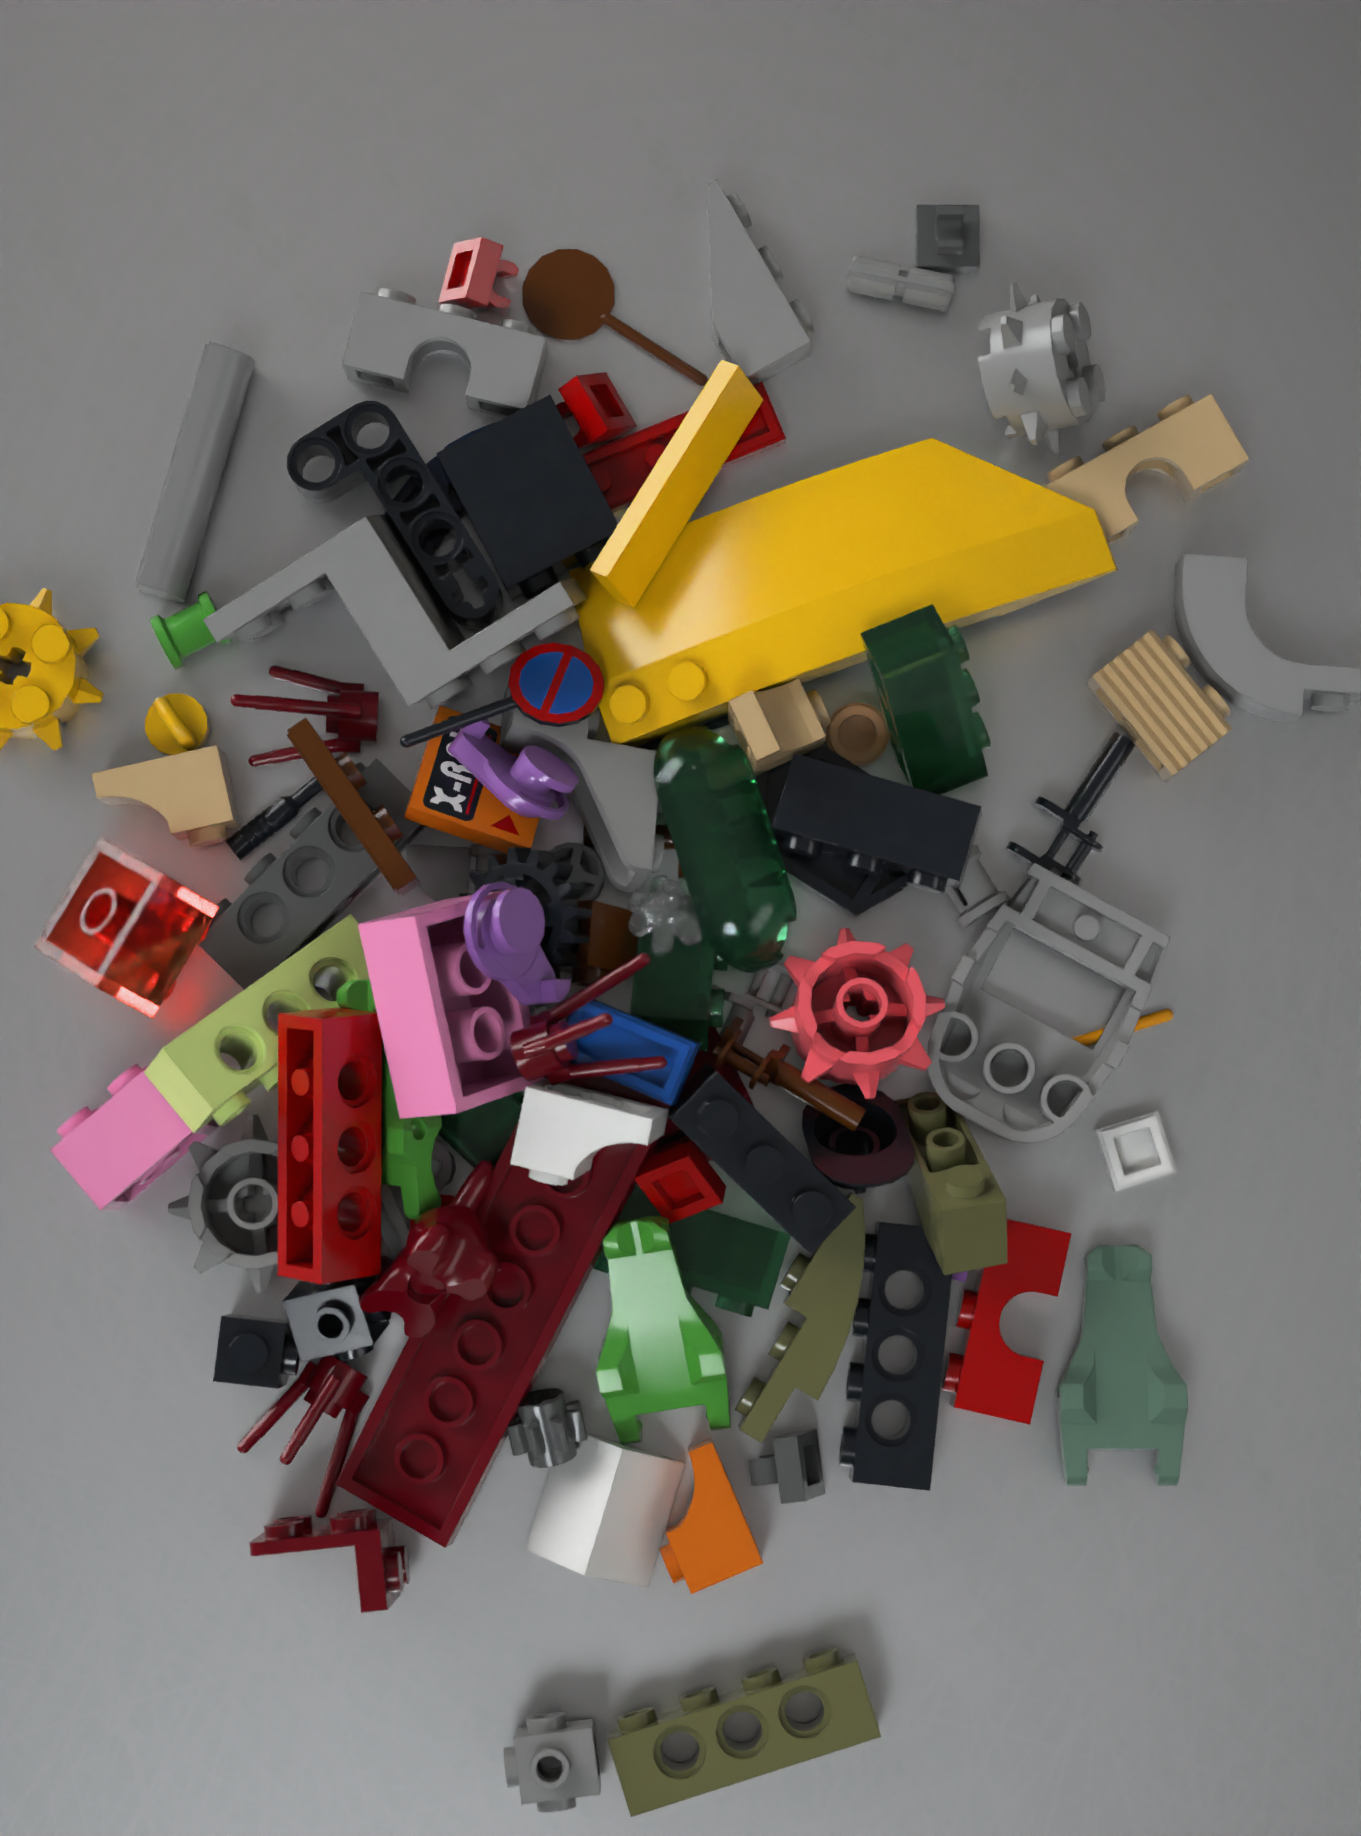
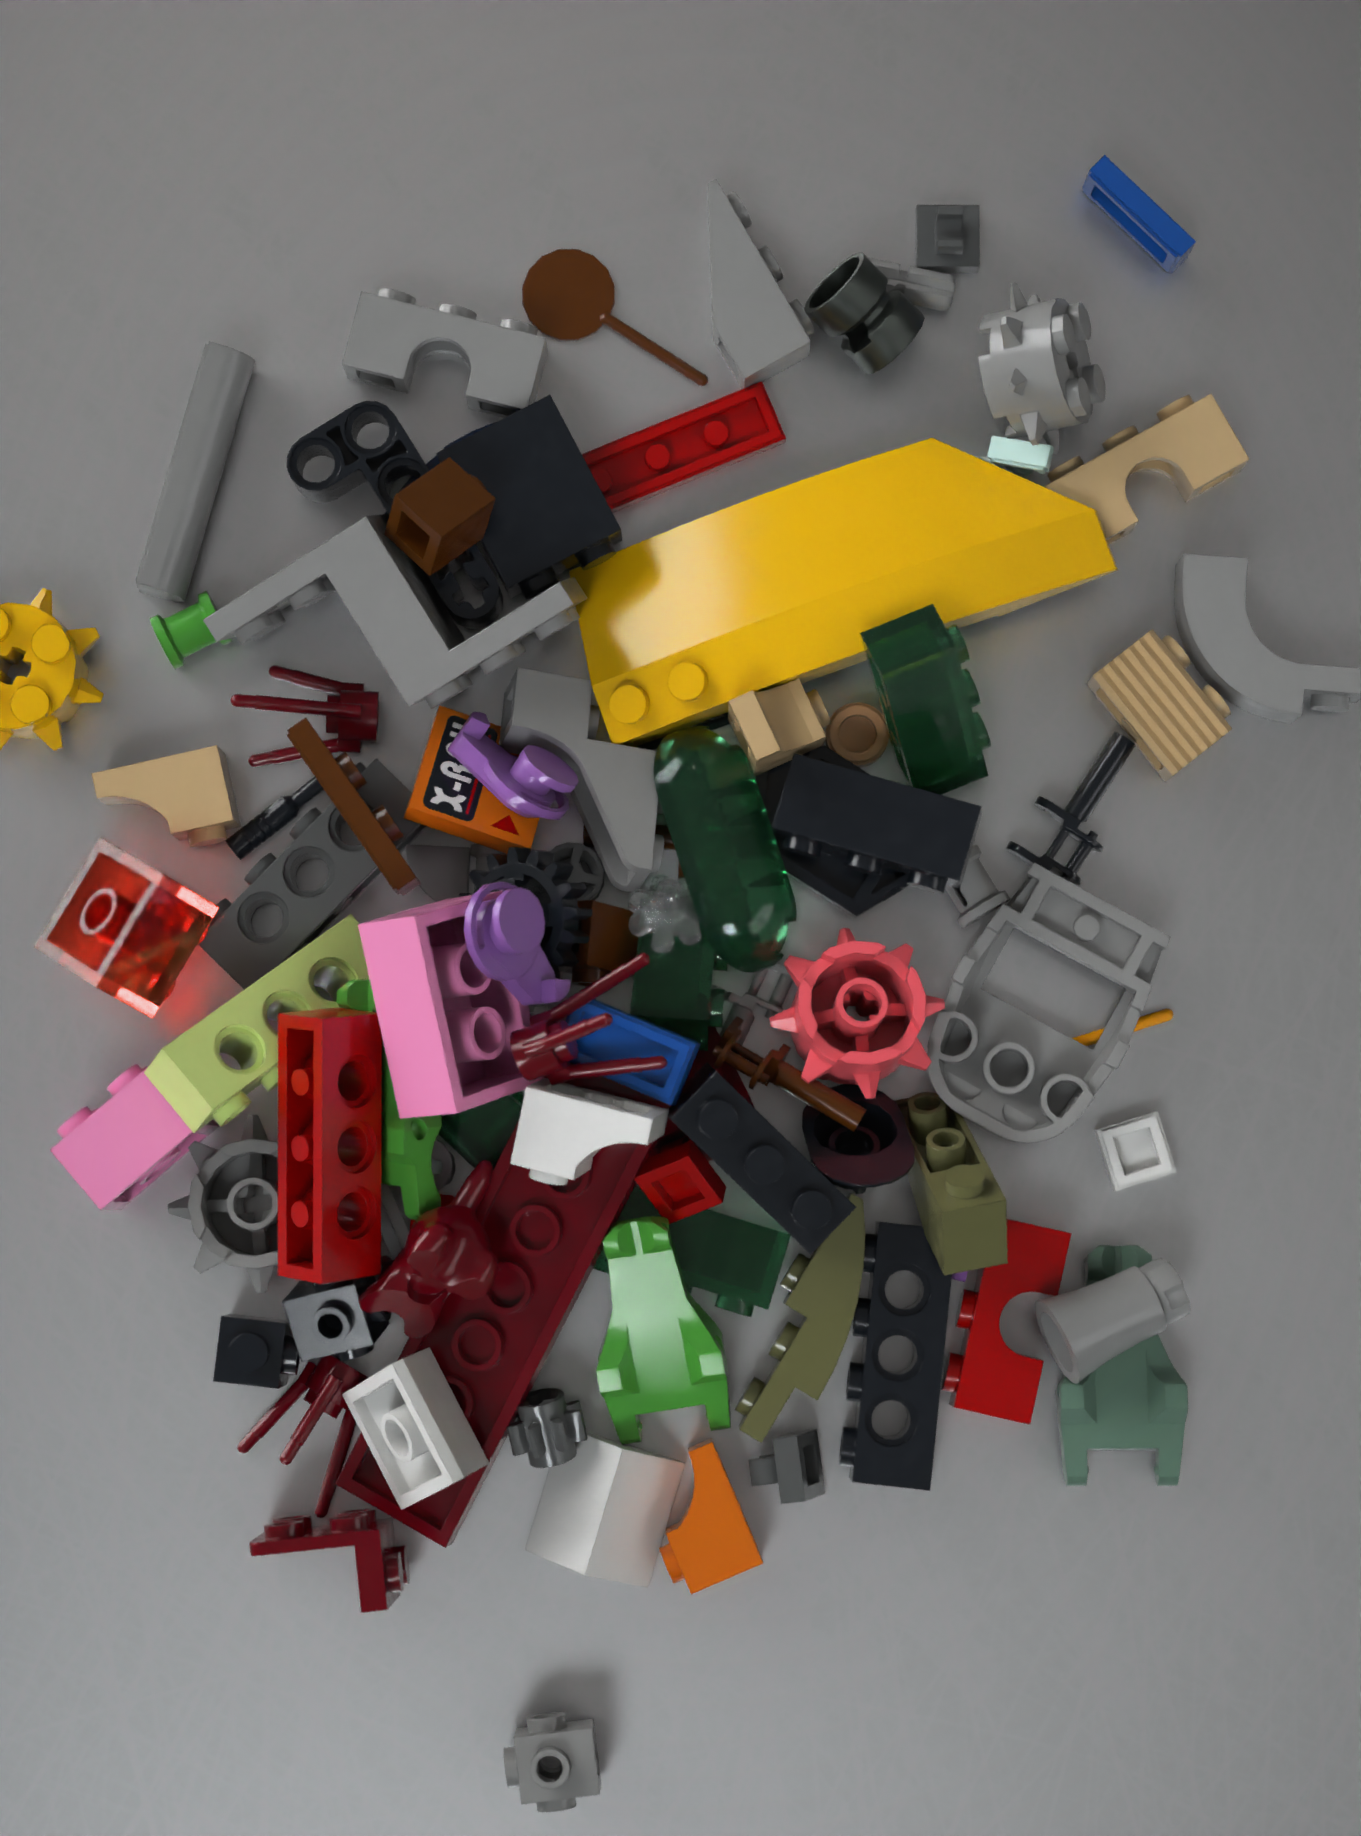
(177, 724): yellow tile -> none
(415, 1428): none -> white slope
(439, 516): none -> reddish brown brick
(473, 273): red tile -> none
(546, 684): piece -> none
(595, 408): red tile -> none
(655, 1781): olive brick -> none
(677, 484): yellow tile -> none
(870, 319): none -> pearl dark grey wheel
(1019, 455): none -> light aqua tile
(1110, 1316): none -> light grey plant
(1137, 215): none -> blue tile

